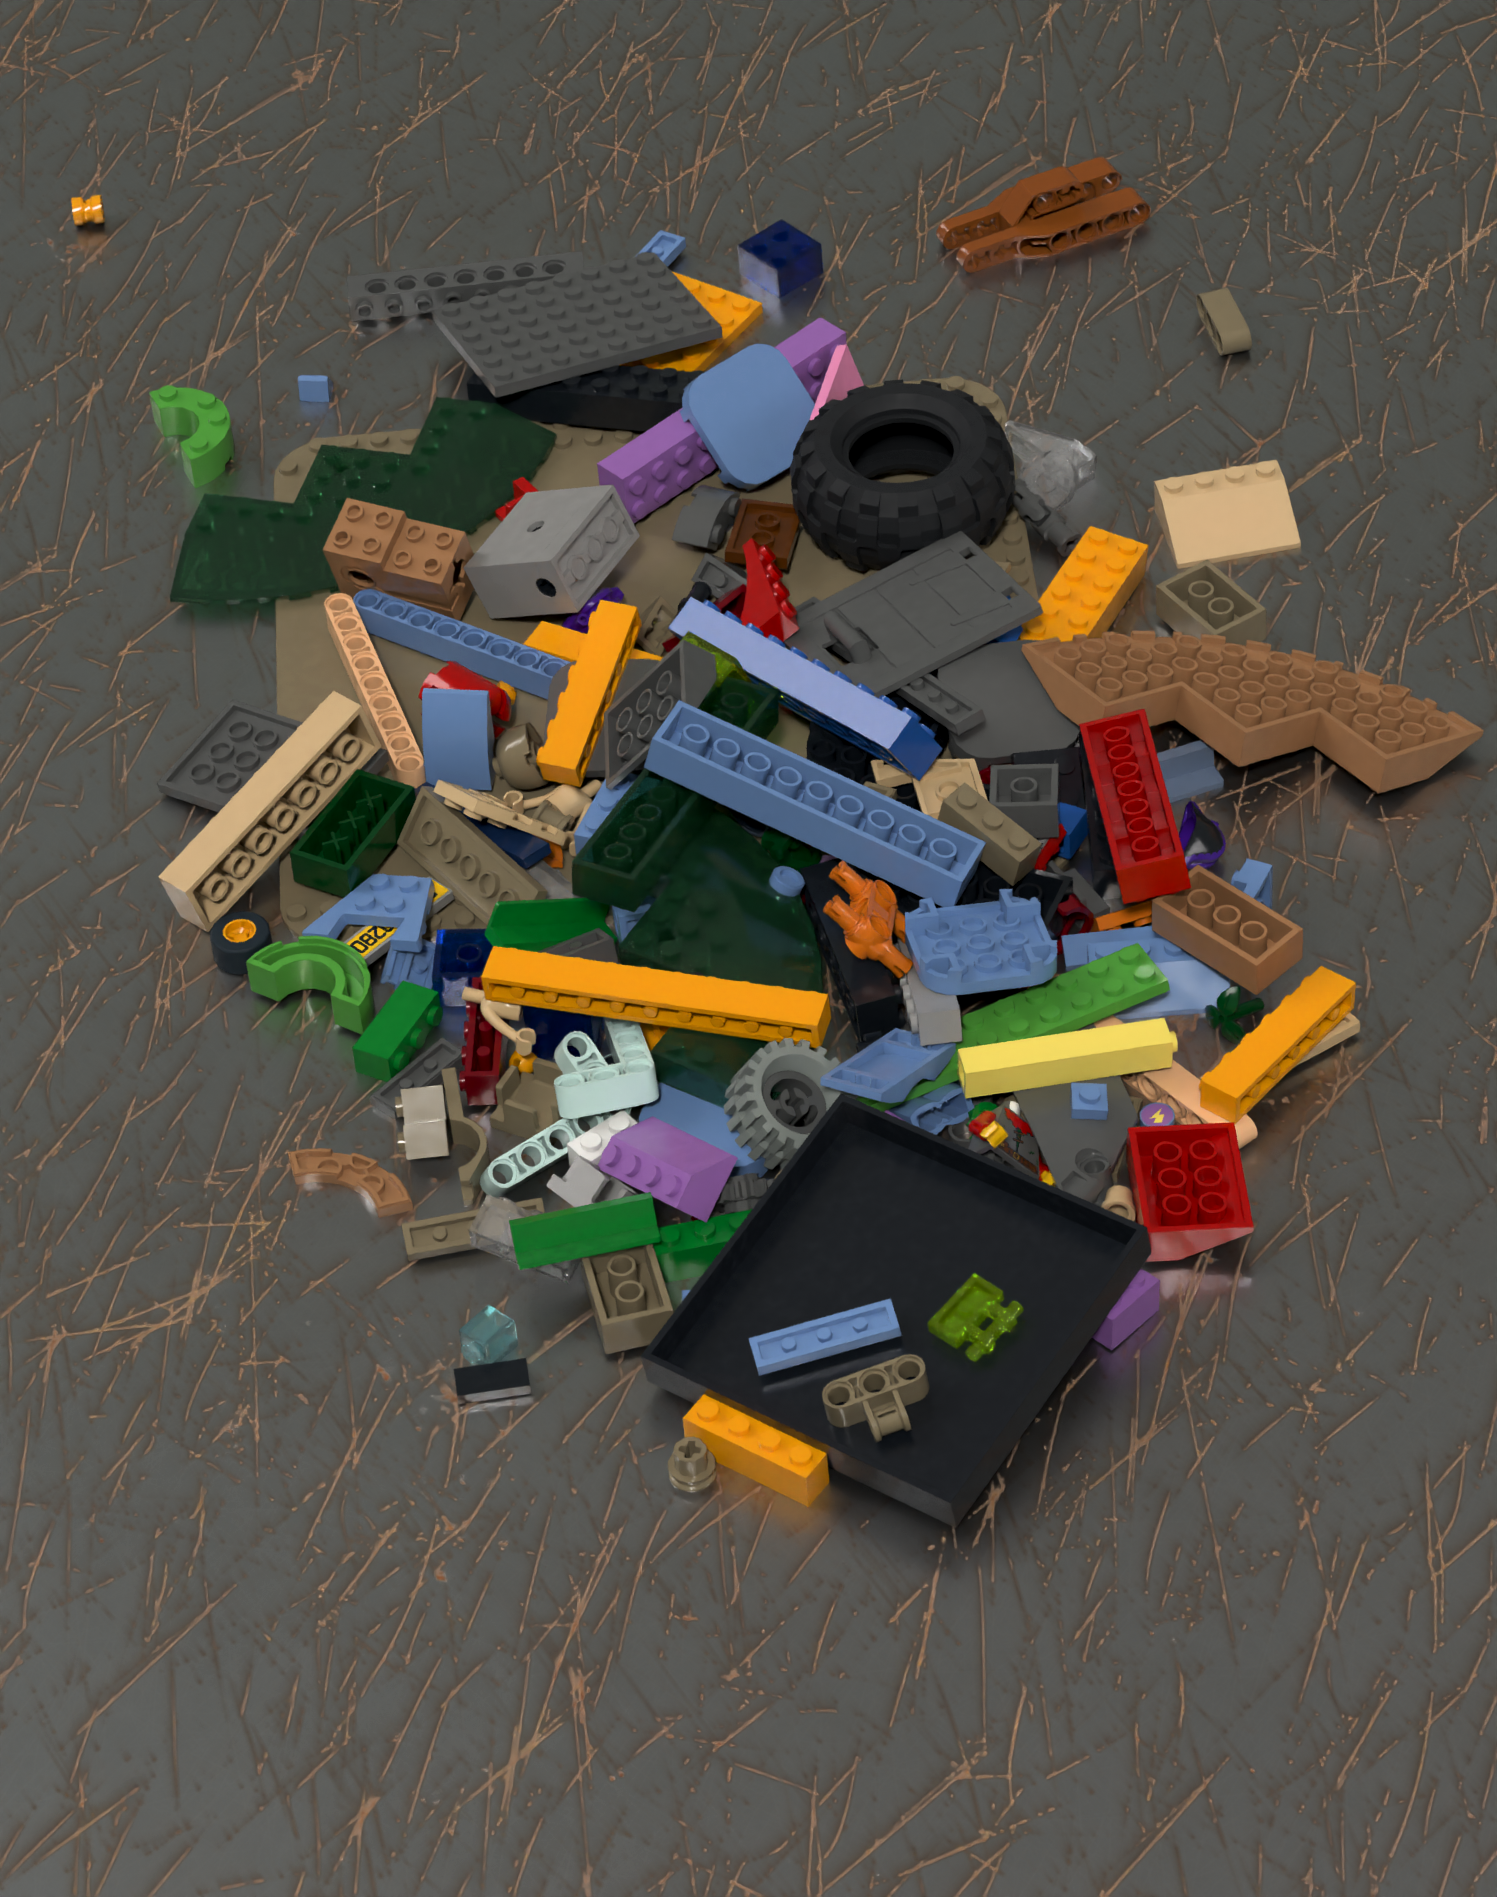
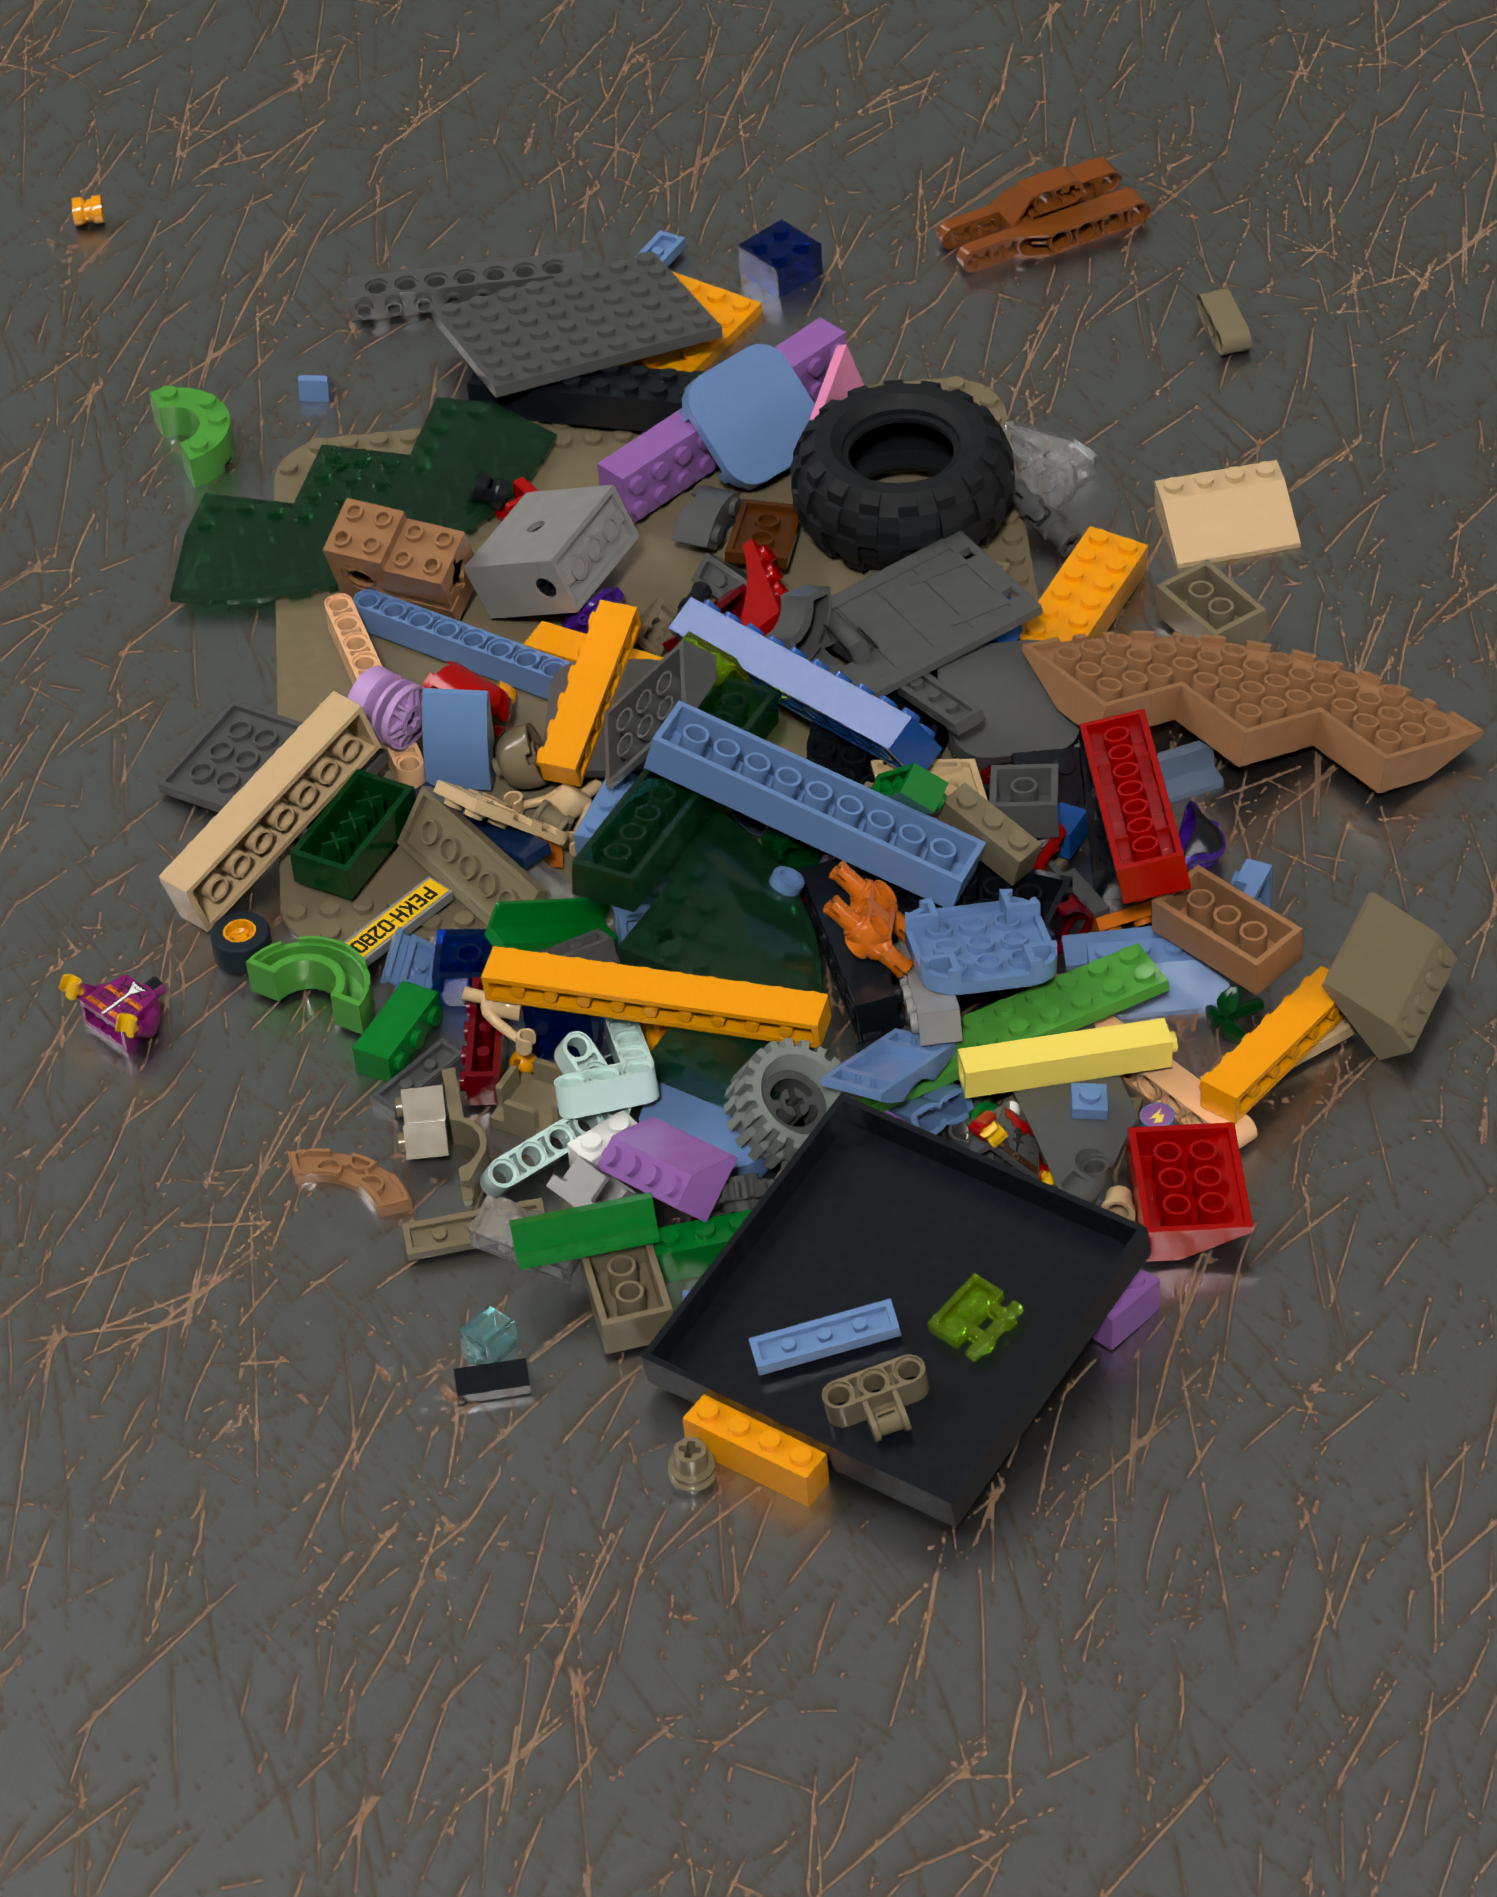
(118, 1009): none -> magenta torso
(382, 902): medium blue wing -> none
(390, 705): none -> lavender wheel
(489, 490): none -> black wheel
(803, 618): none -> dark grey brick
(913, 787): none -> green brick
(1389, 976): none -> dark tan slope

